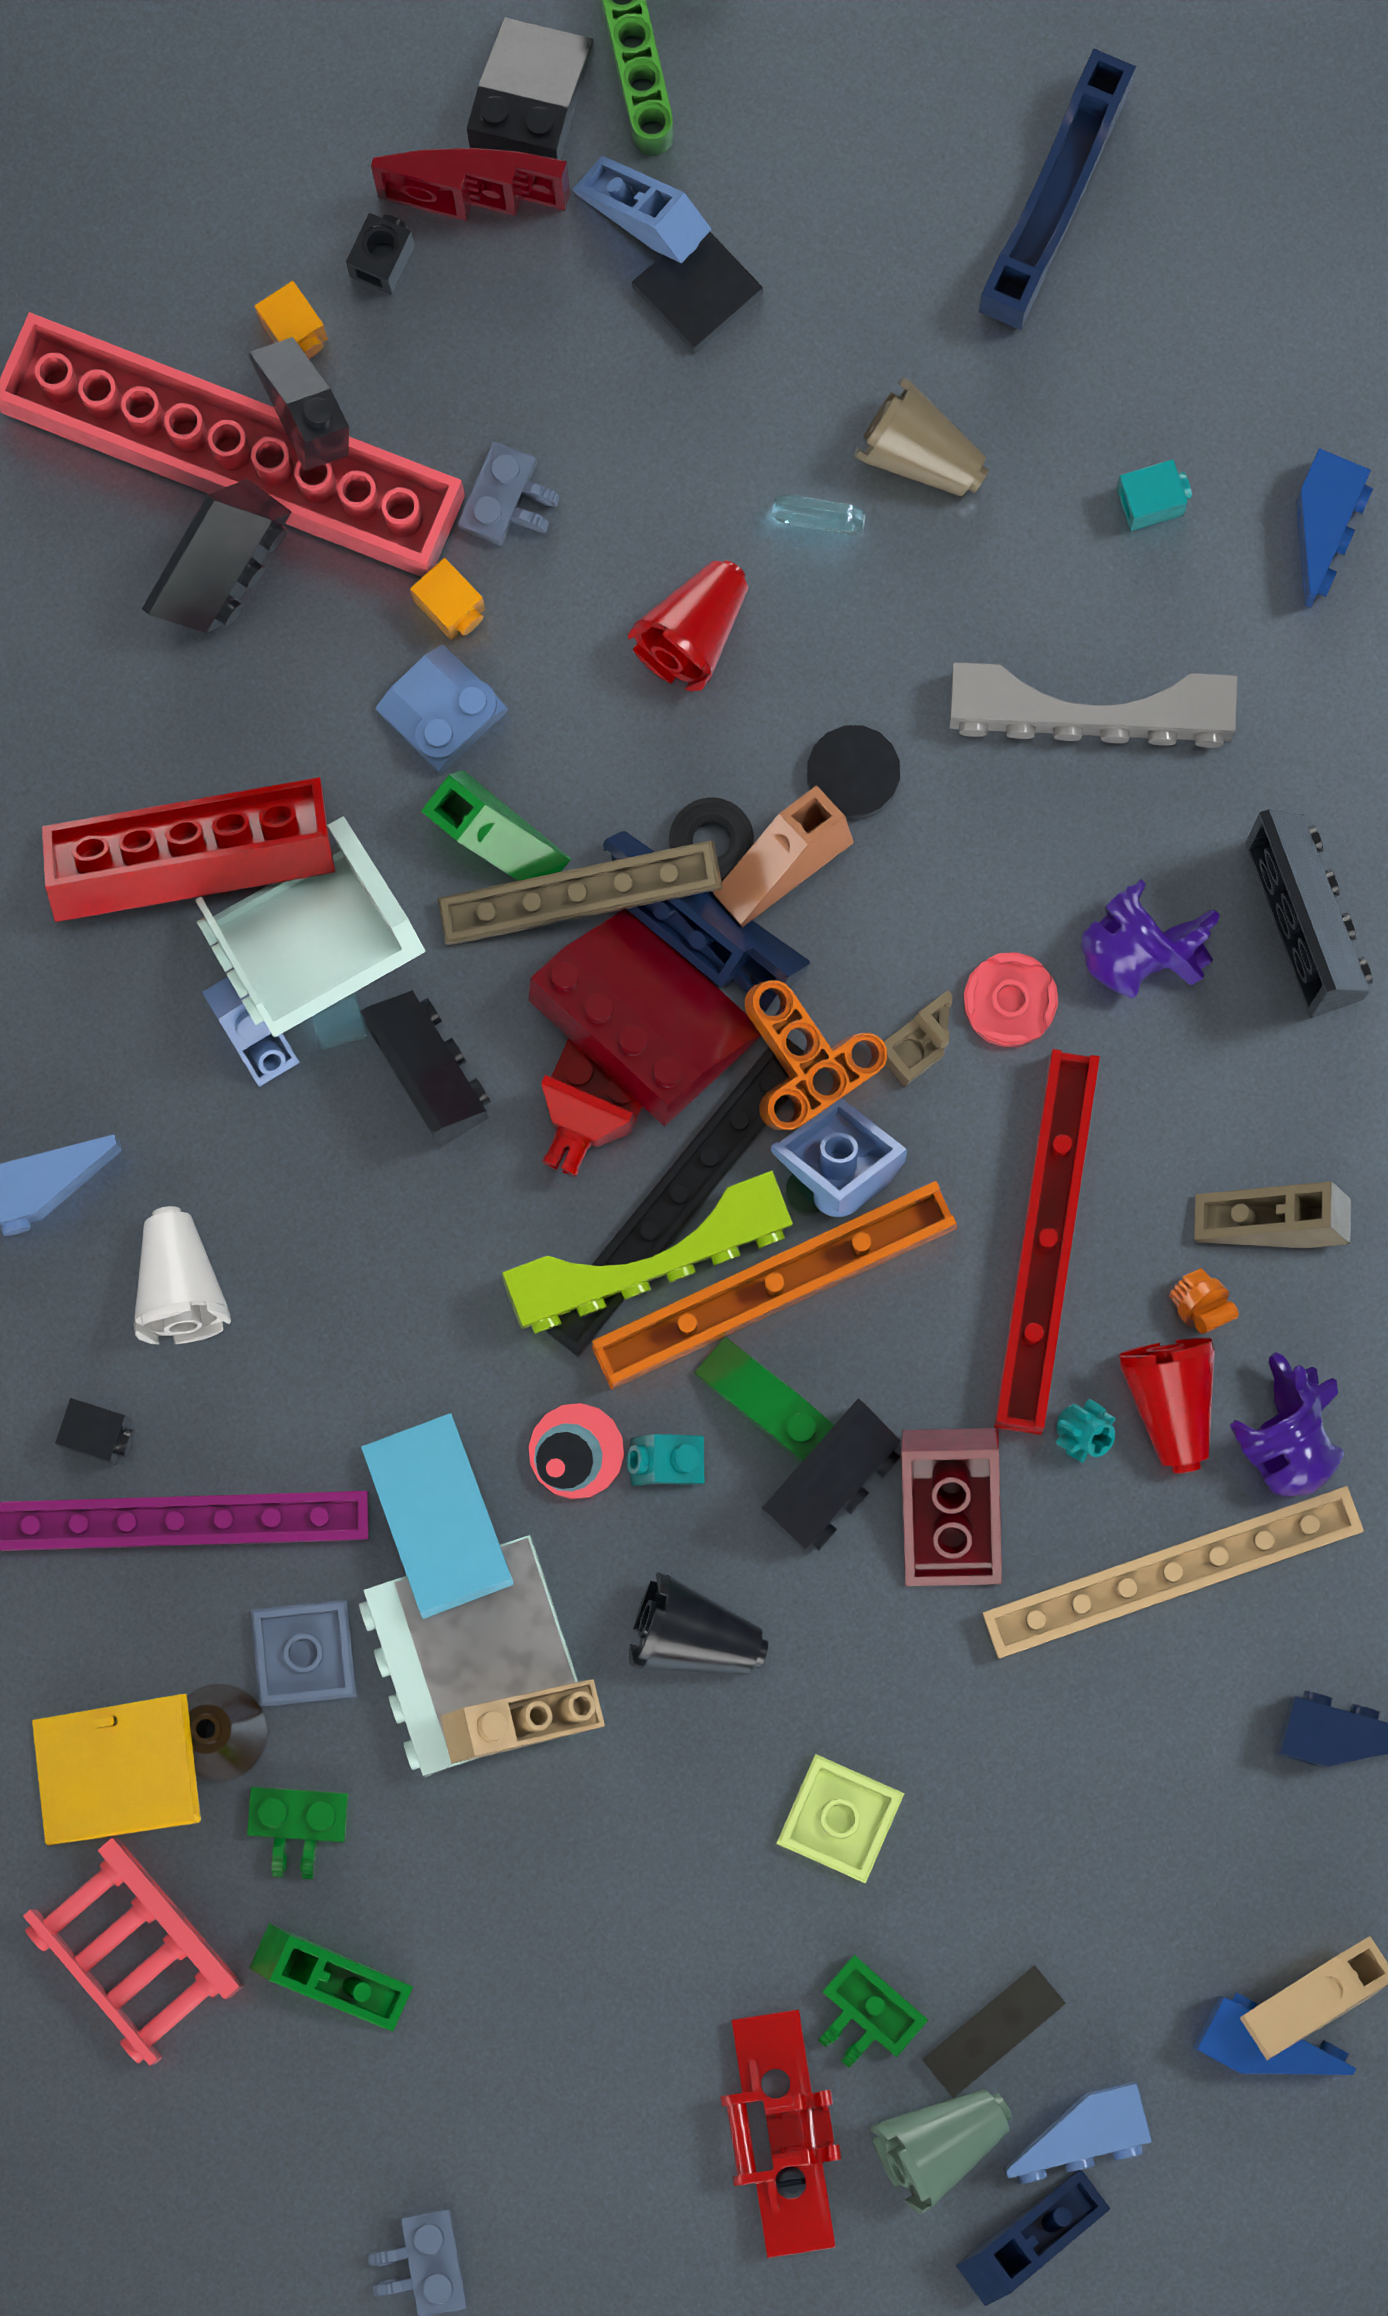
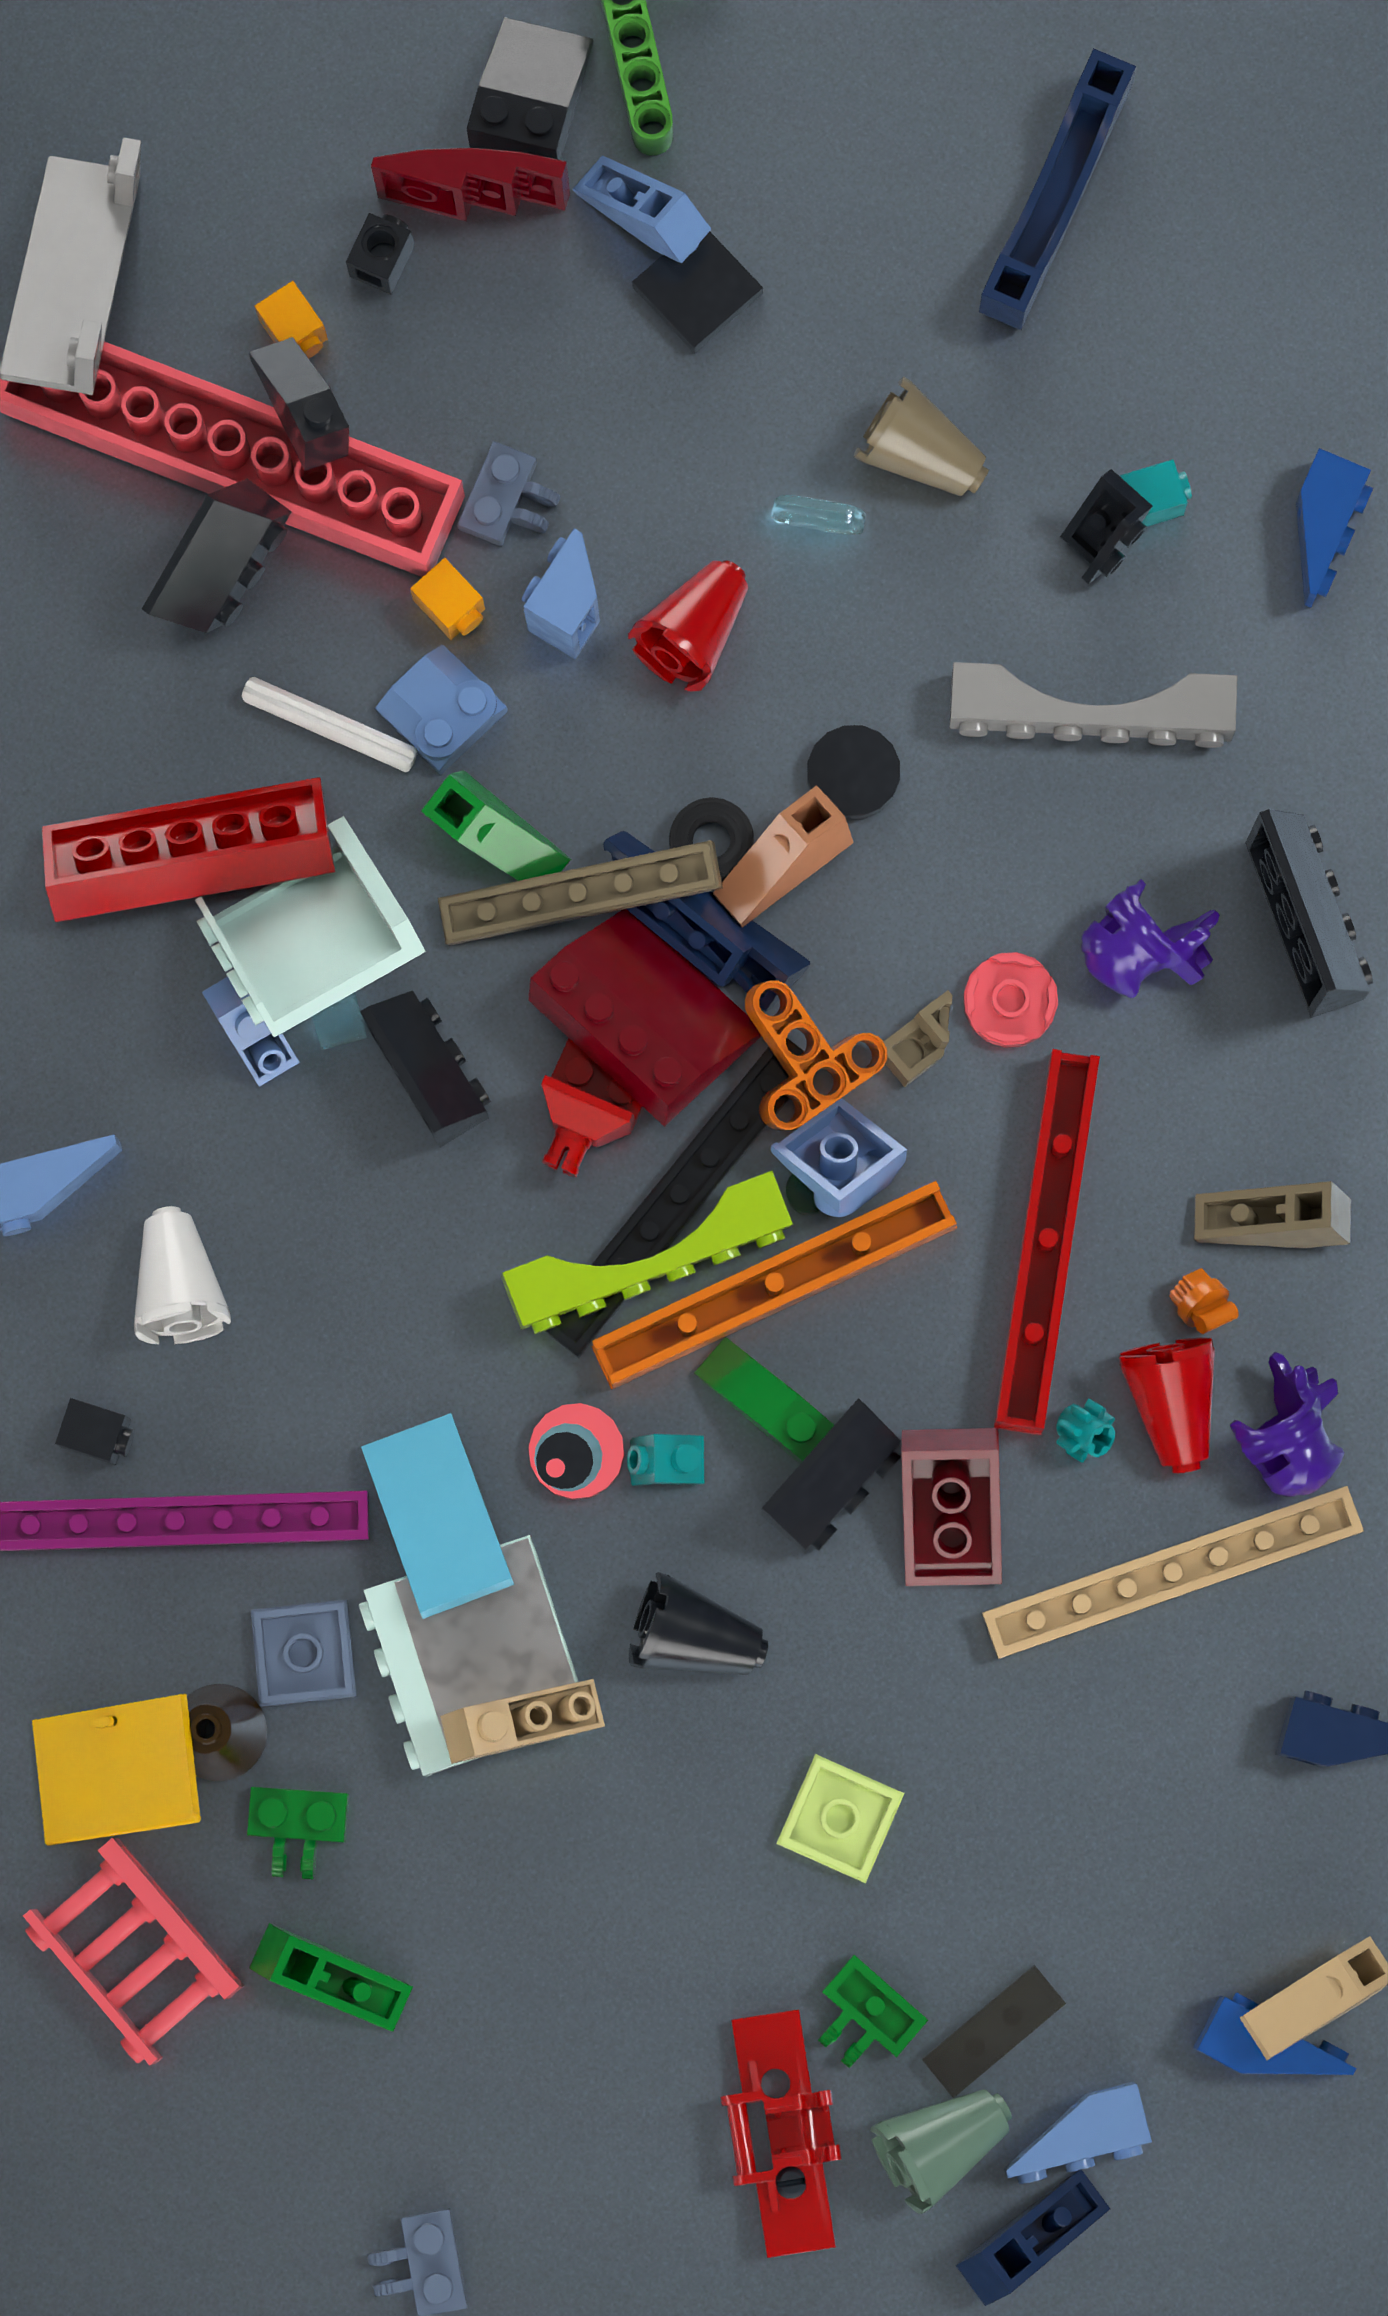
(71, 271): none -> light grey bracket
(329, 724): none -> white axle
(564, 602): none -> medium blue slope
(1106, 524): none -> black bracket

